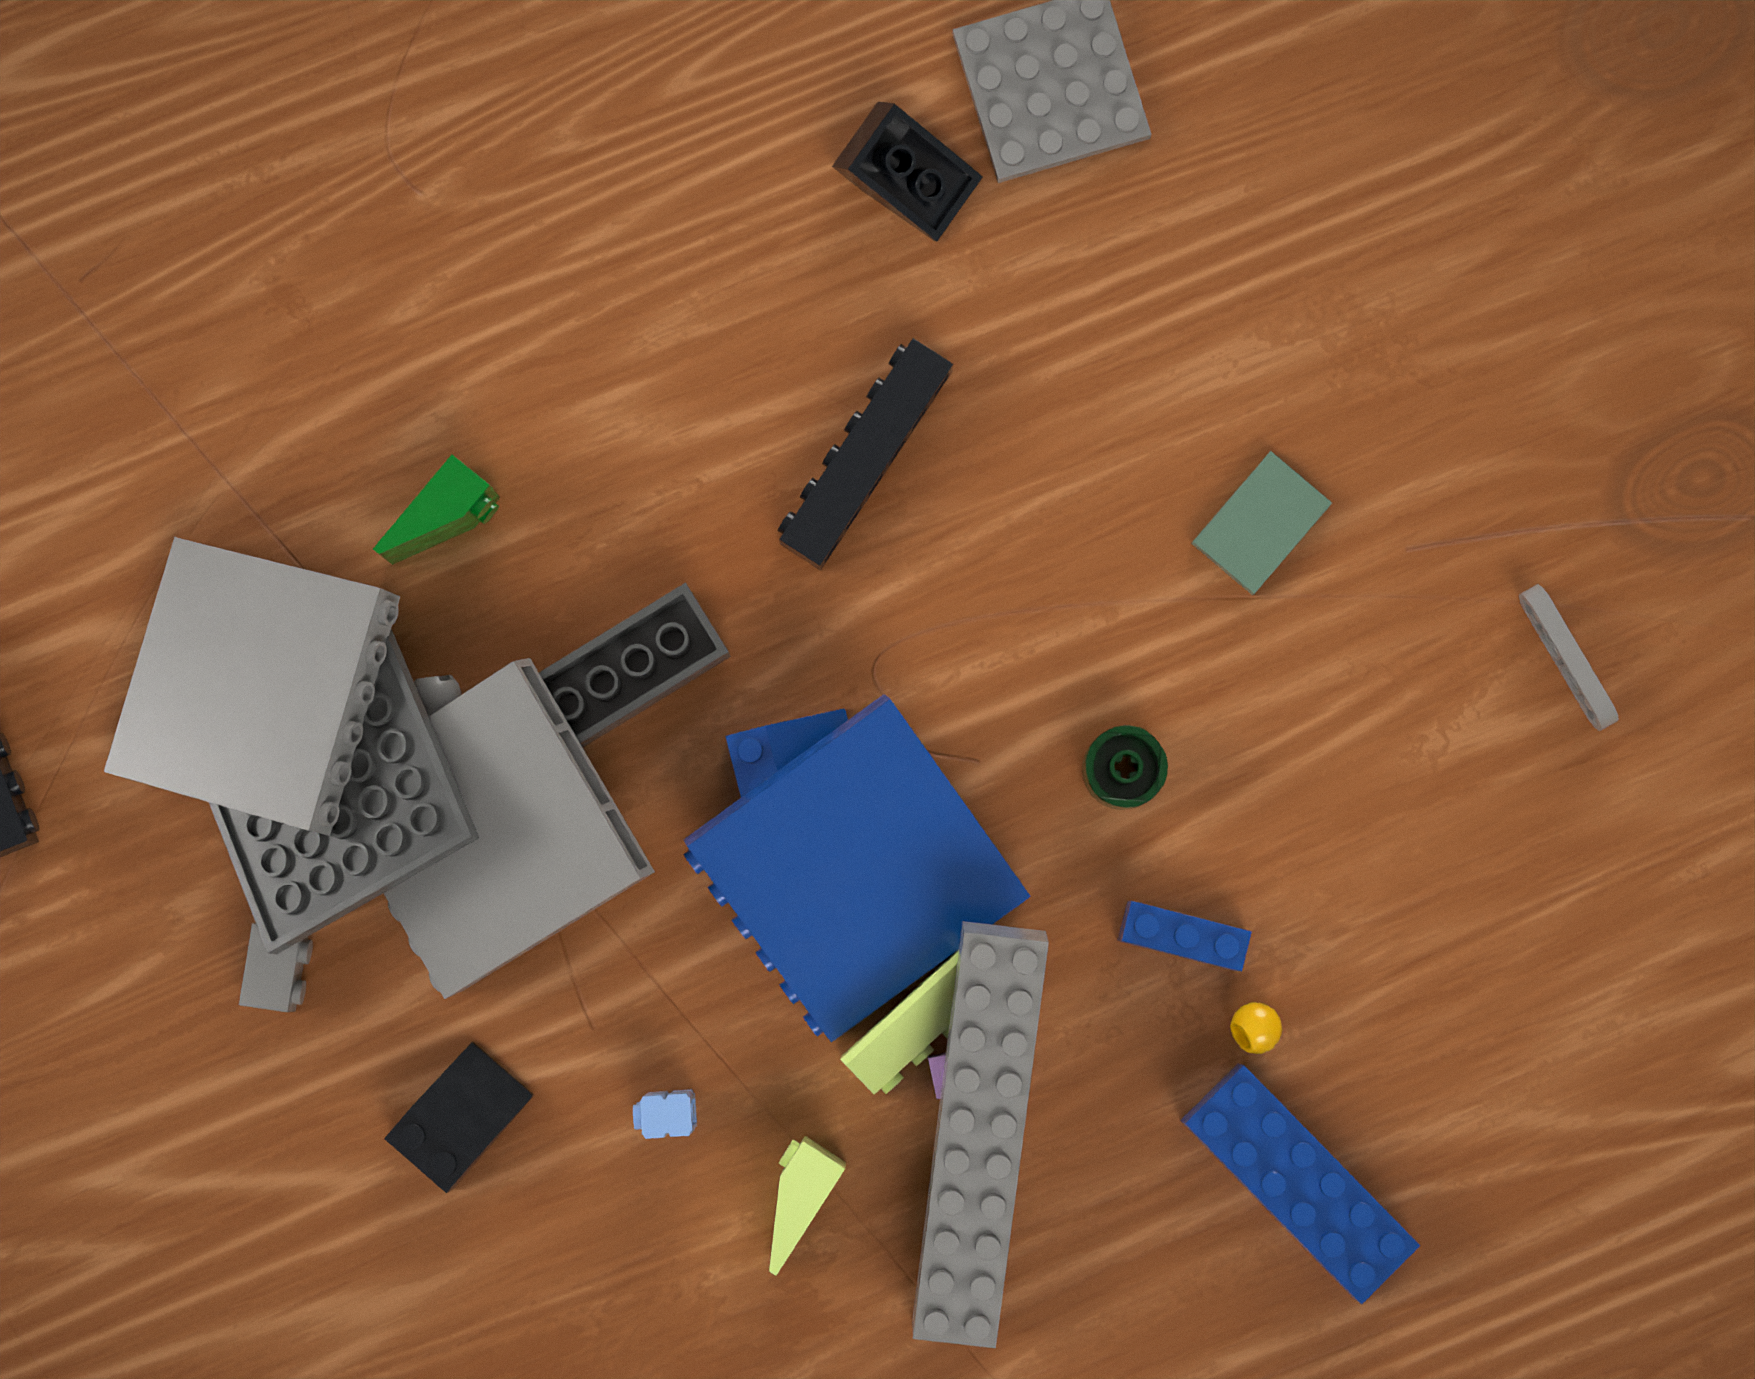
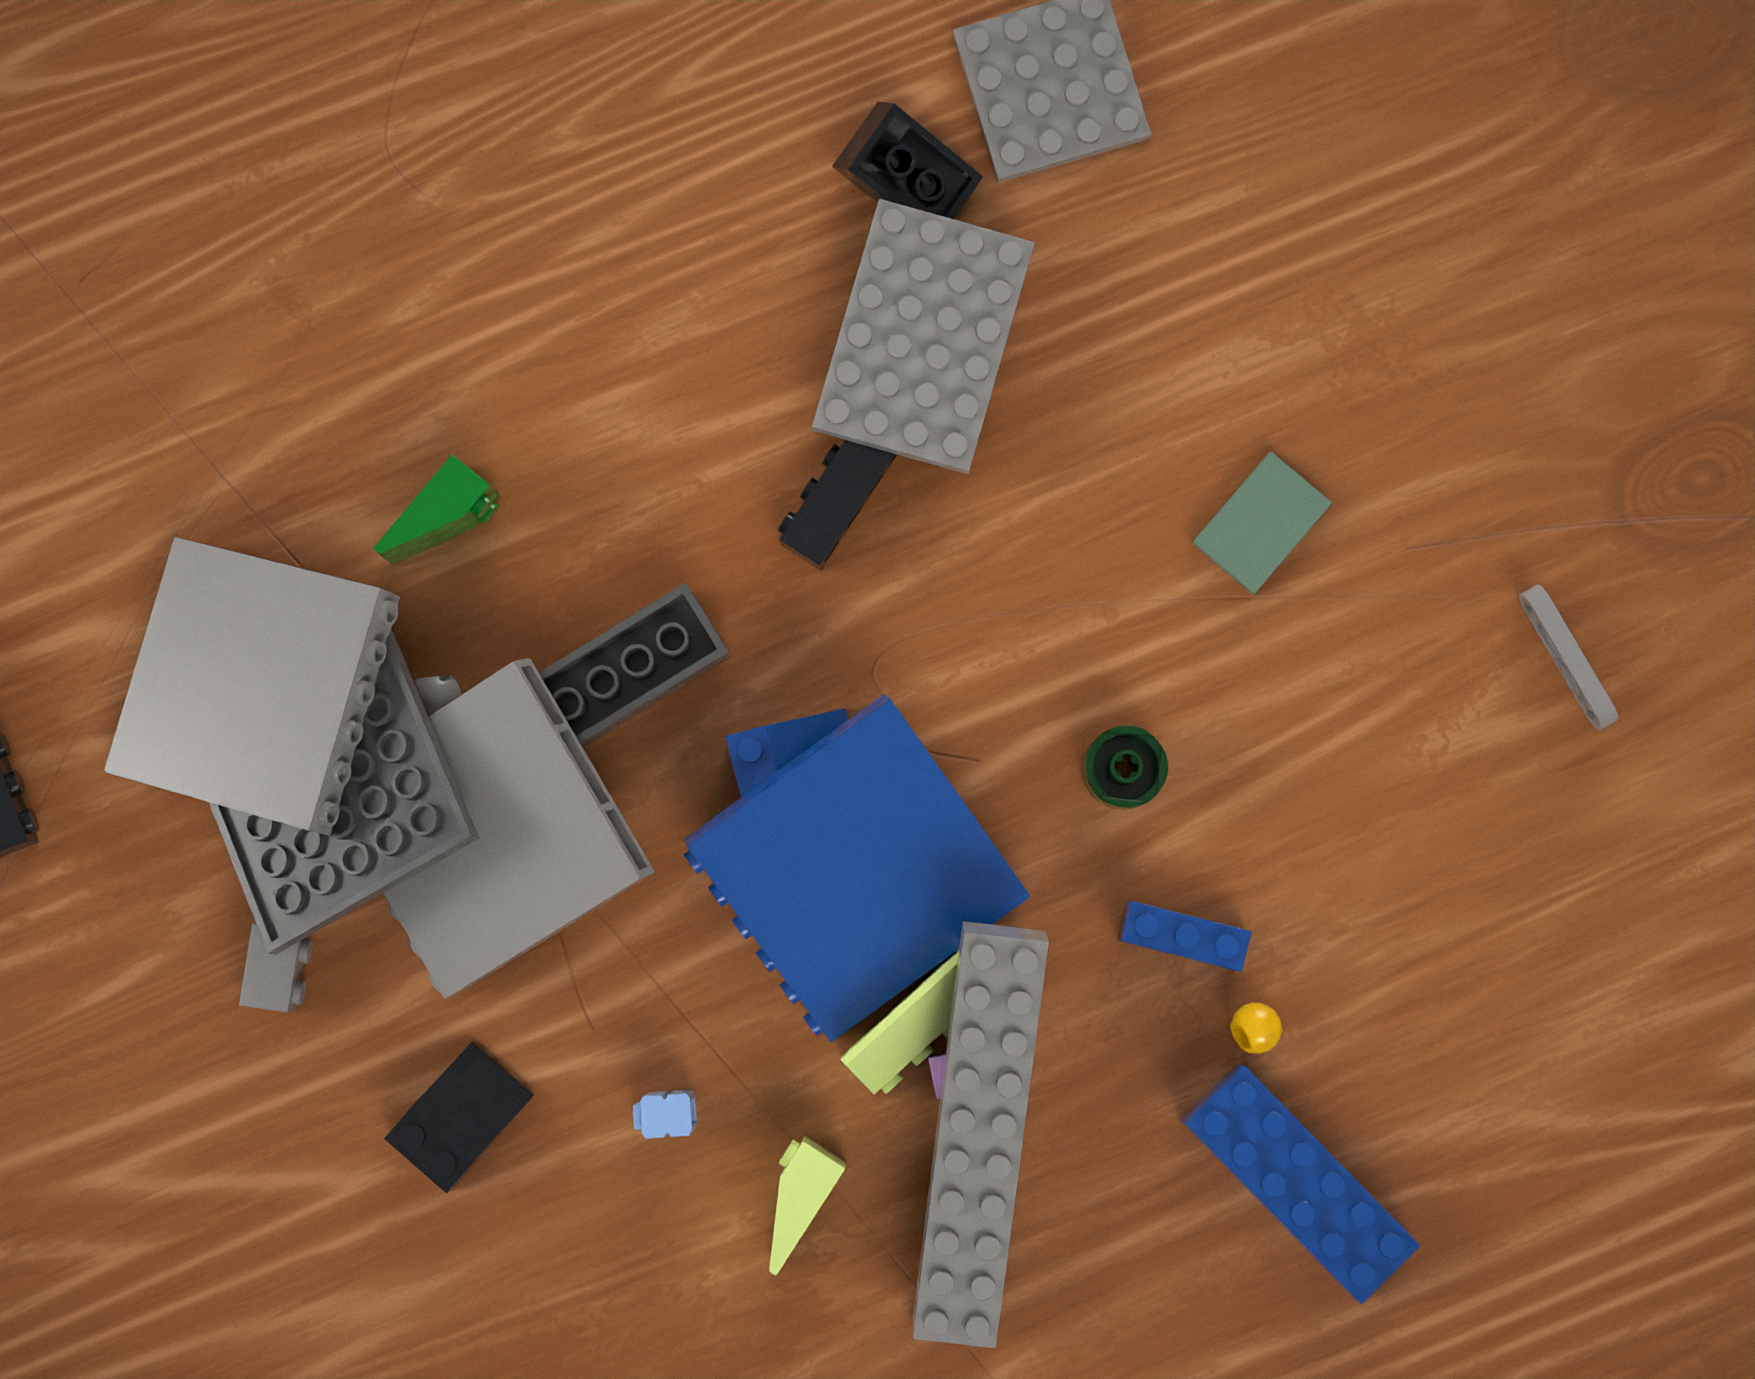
(923, 336): none -> light grey plate

